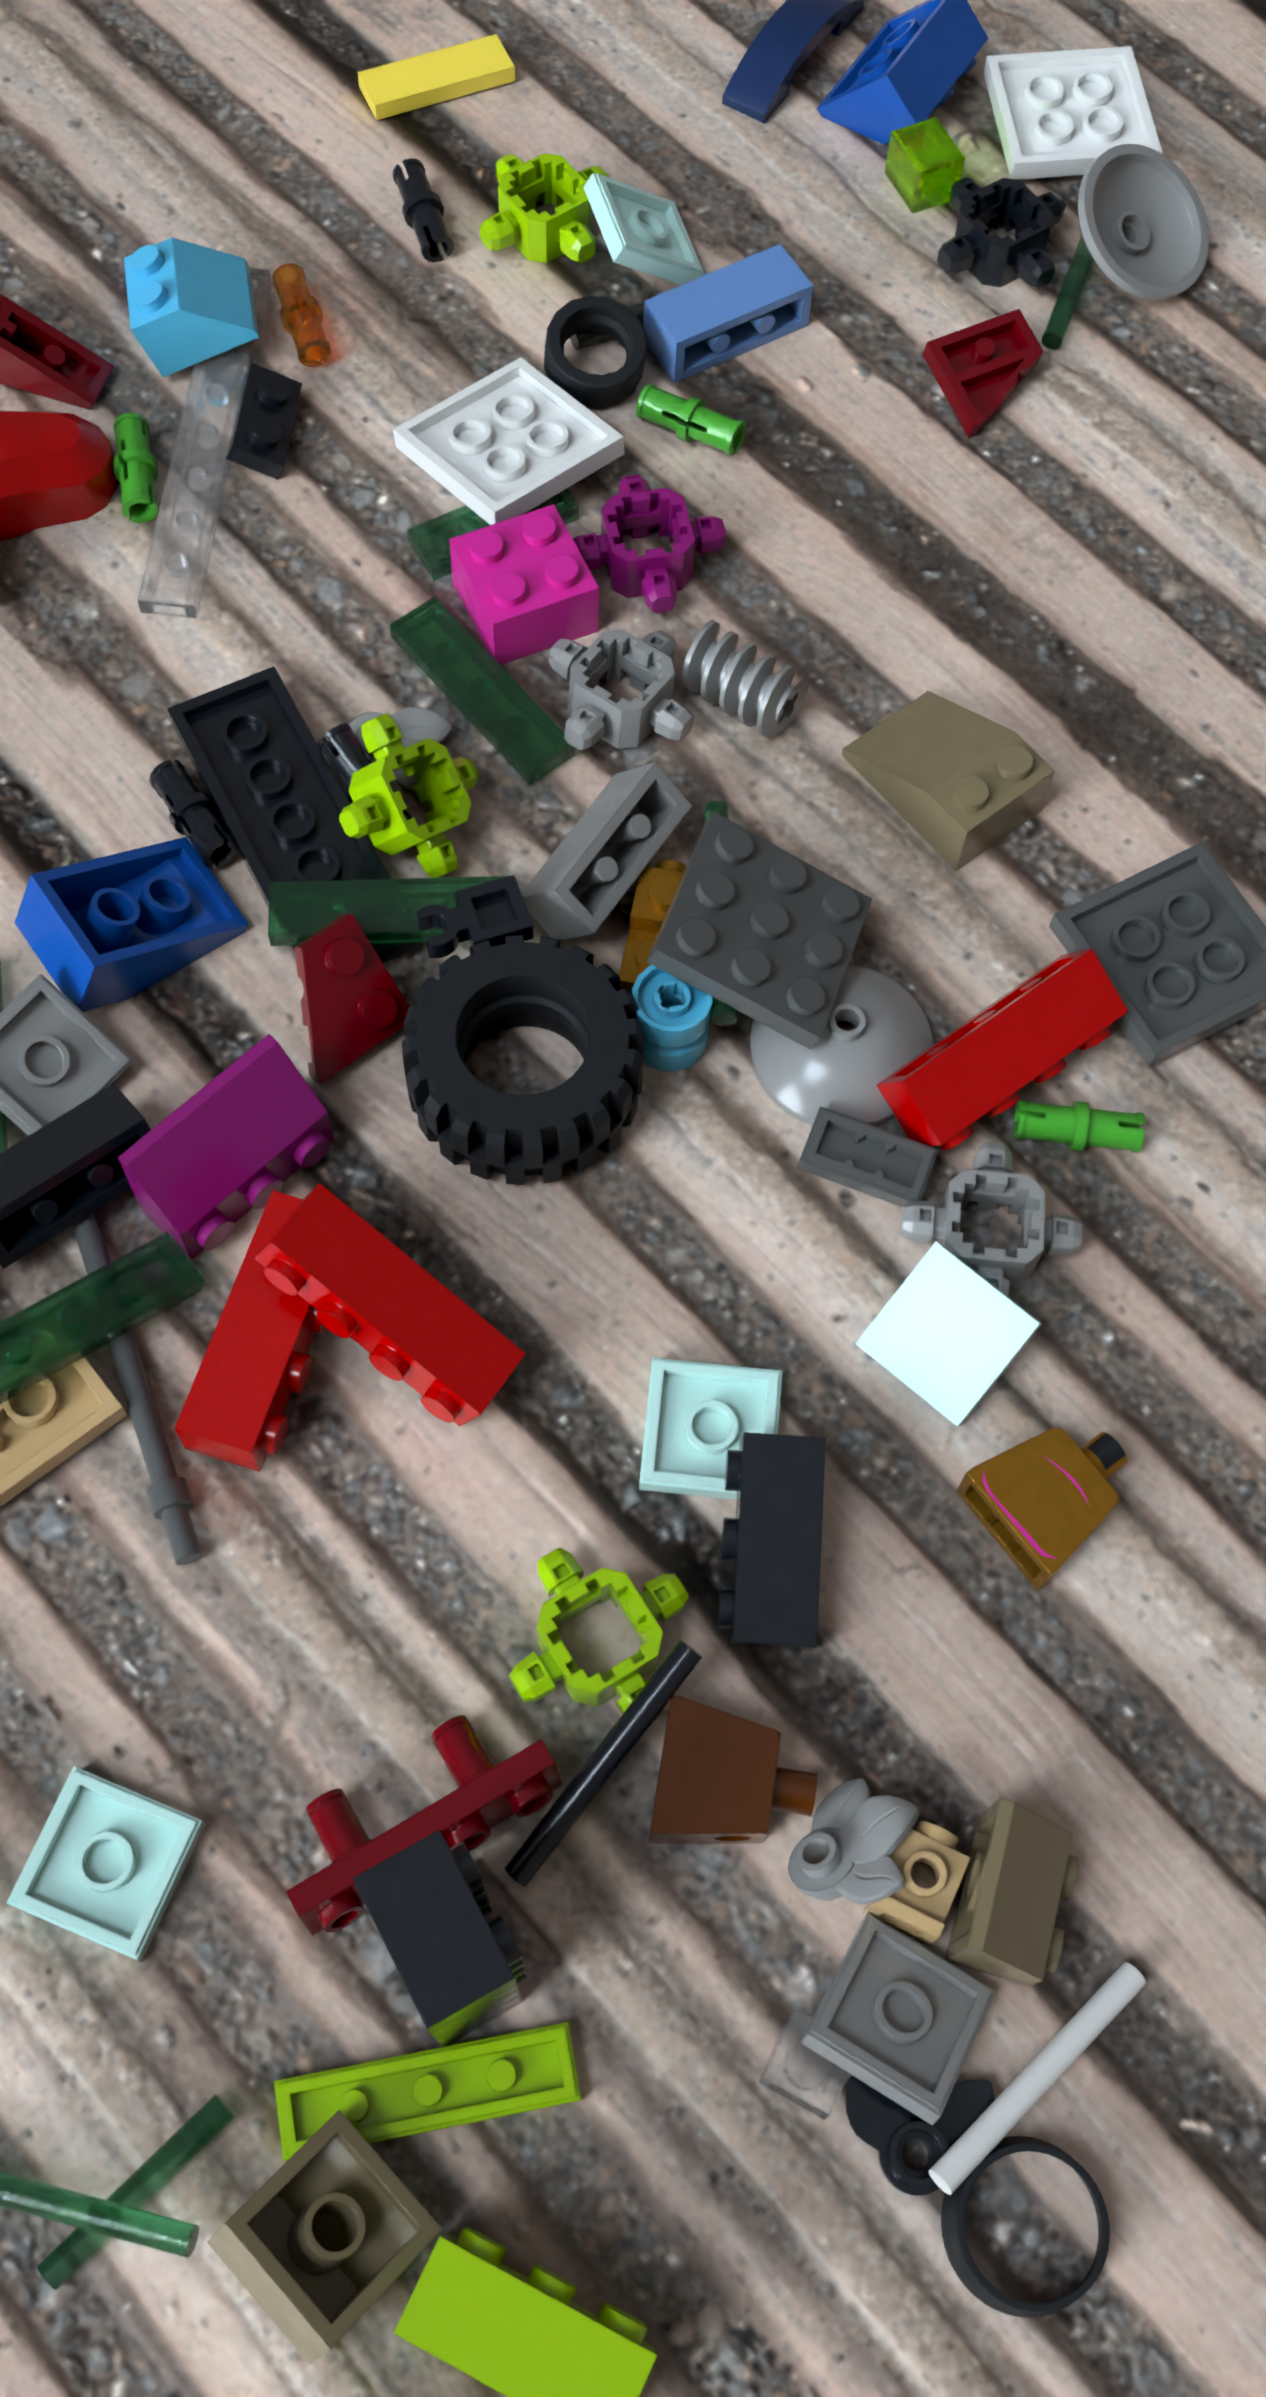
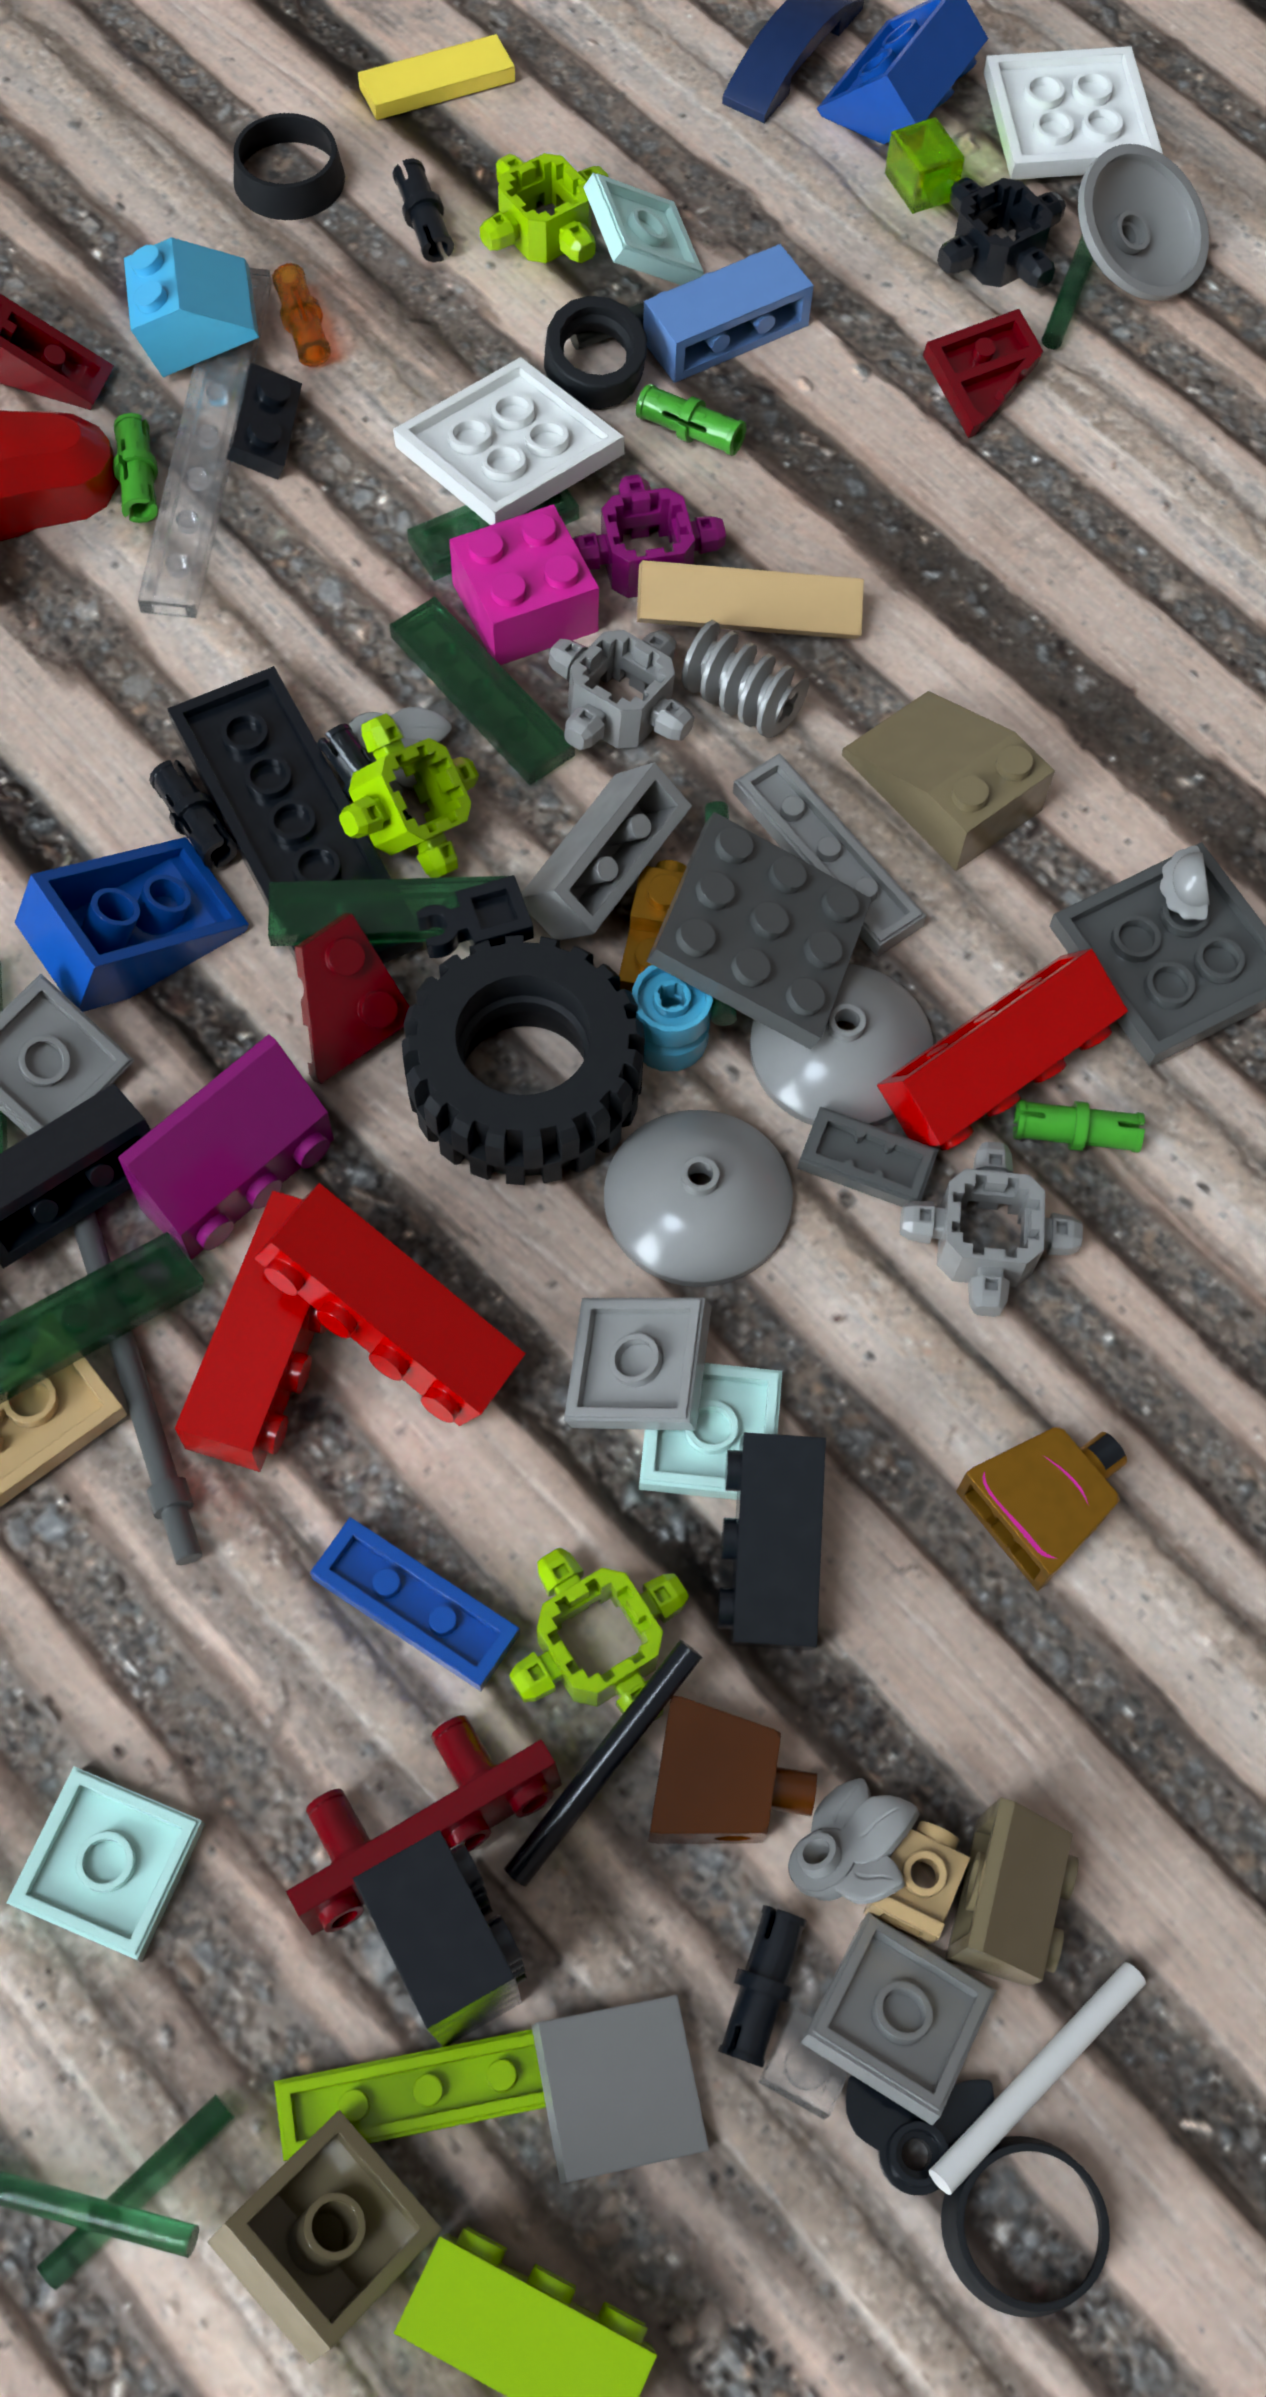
(289, 200): none -> black tyre
(415, 1604): none -> blue plate
(619, 2088): none -> light grey tile
(638, 1363): none -> light grey tile
(693, 1230): none -> light grey dish
(750, 600): none -> tan tile
(763, 1986): none -> black pin
(816, 835): none -> light grey tile
(948, 1333): light aqua tile -> none
(1186, 884): none -> light grey piece

